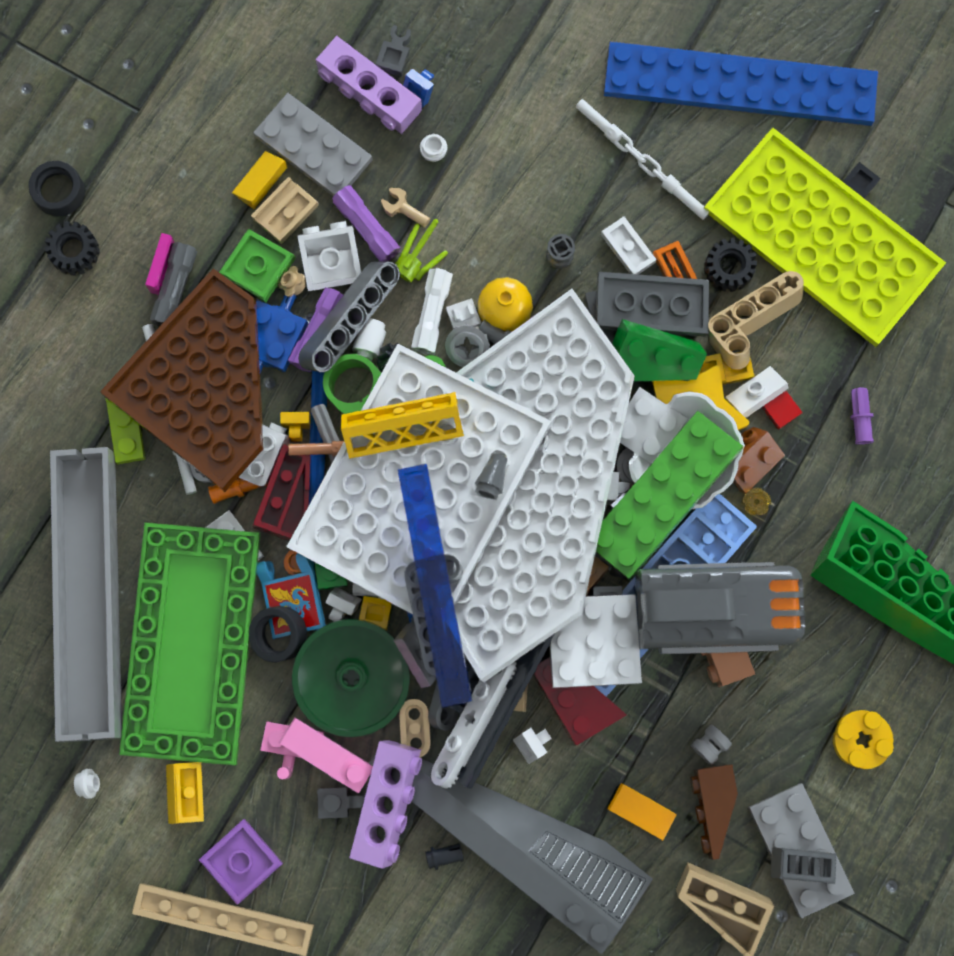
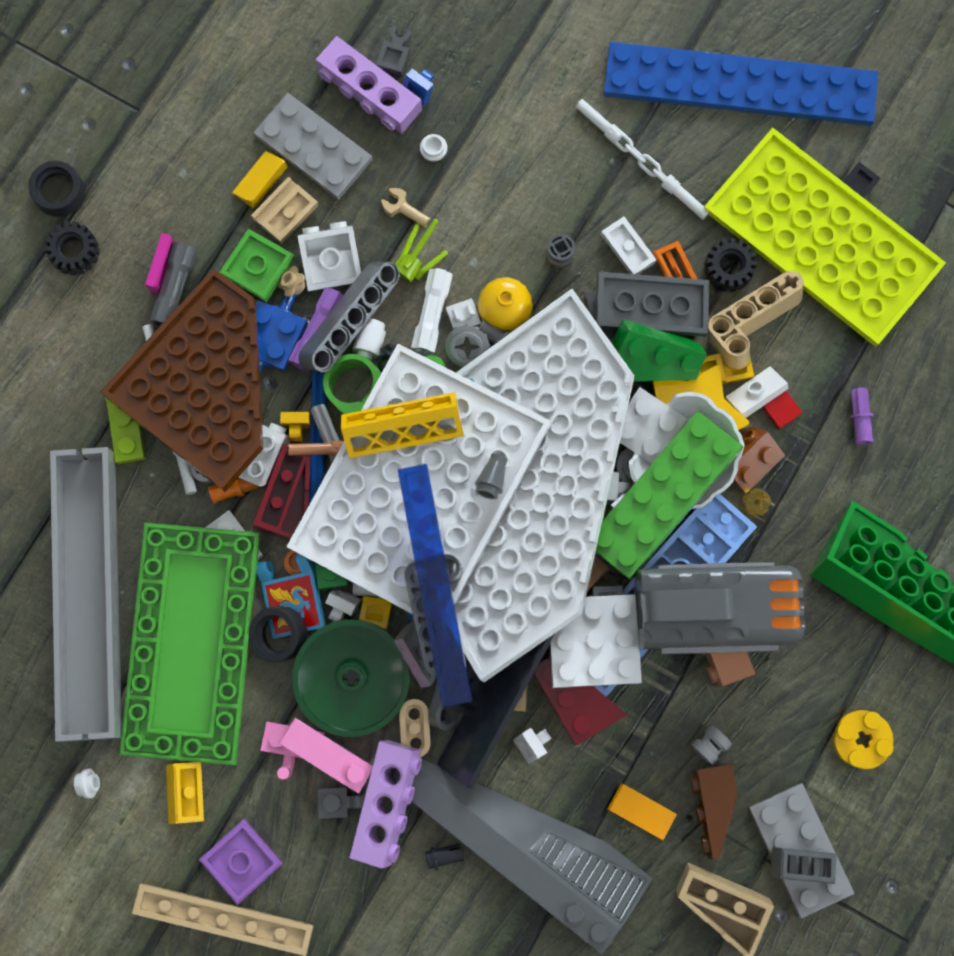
(378, 239): medium lavender axle -> none
(467, 733): white piece -> none

